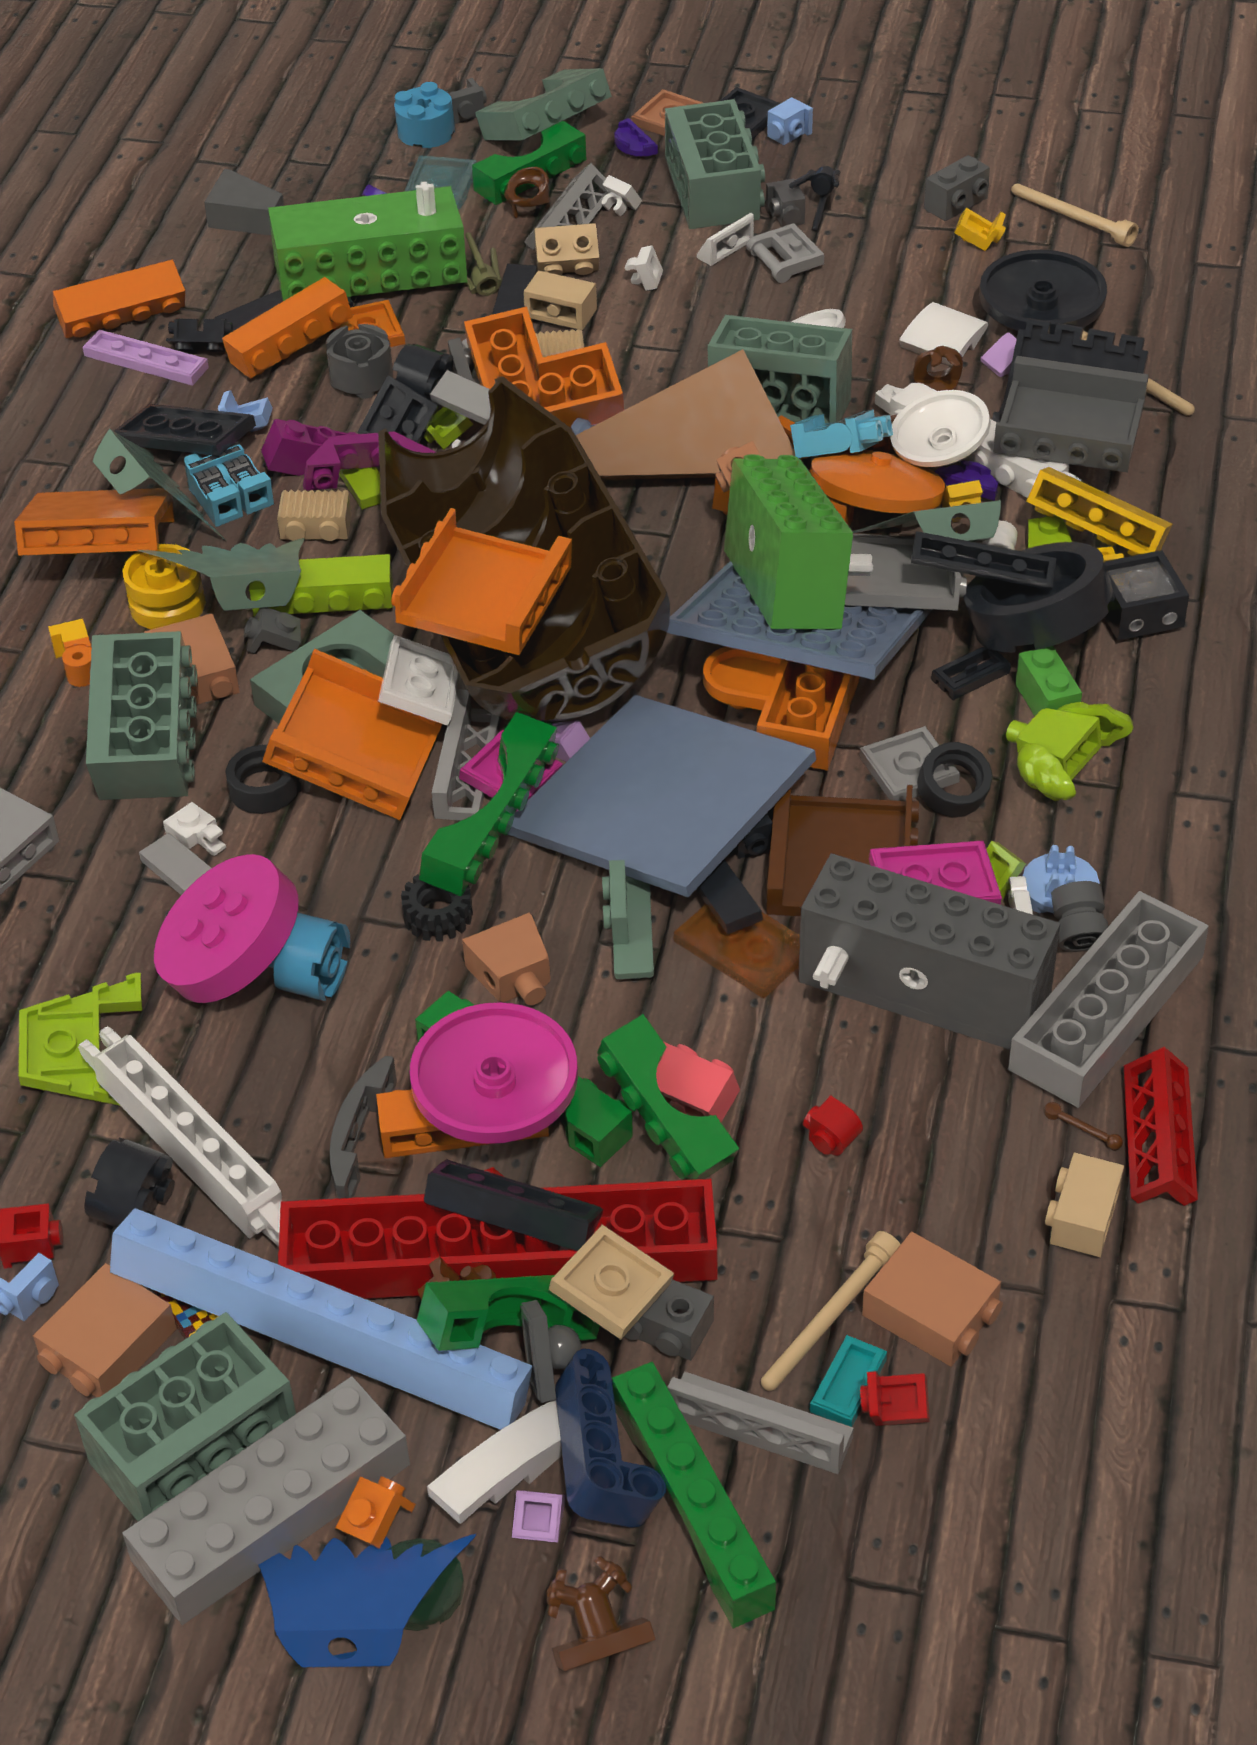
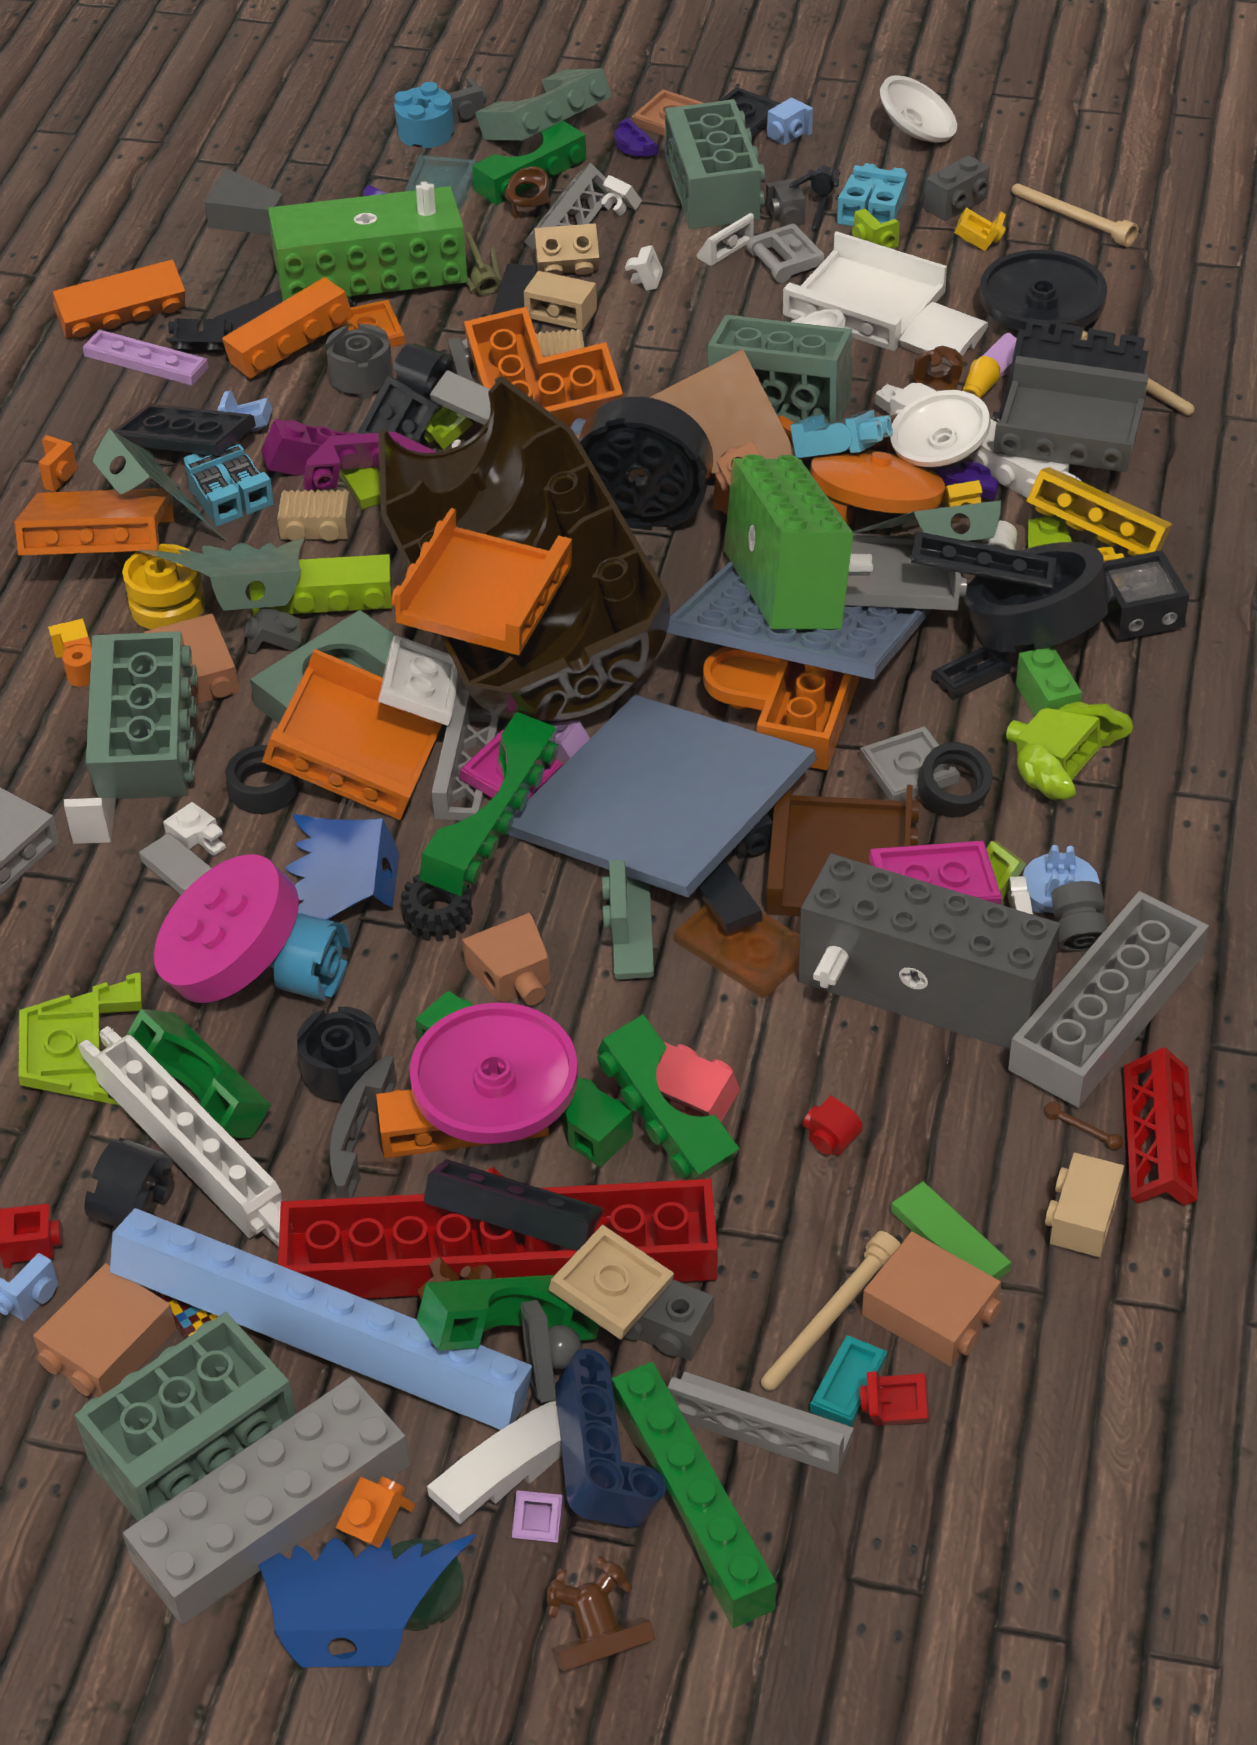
(57, 463): none -> orange bracket
(90, 819): none -> white slope
(193, 1062): none -> green arch
(337, 1051): none -> black brick
(343, 864): none -> piece
(662, 440): none -> black brick
(870, 229): none -> lime bracket
(871, 286): none -> white panel
(874, 189): none -> medium azure hips
(917, 109): none -> white dish
(939, 1223): none -> bright green tile
(982, 376): none -> yellow cone

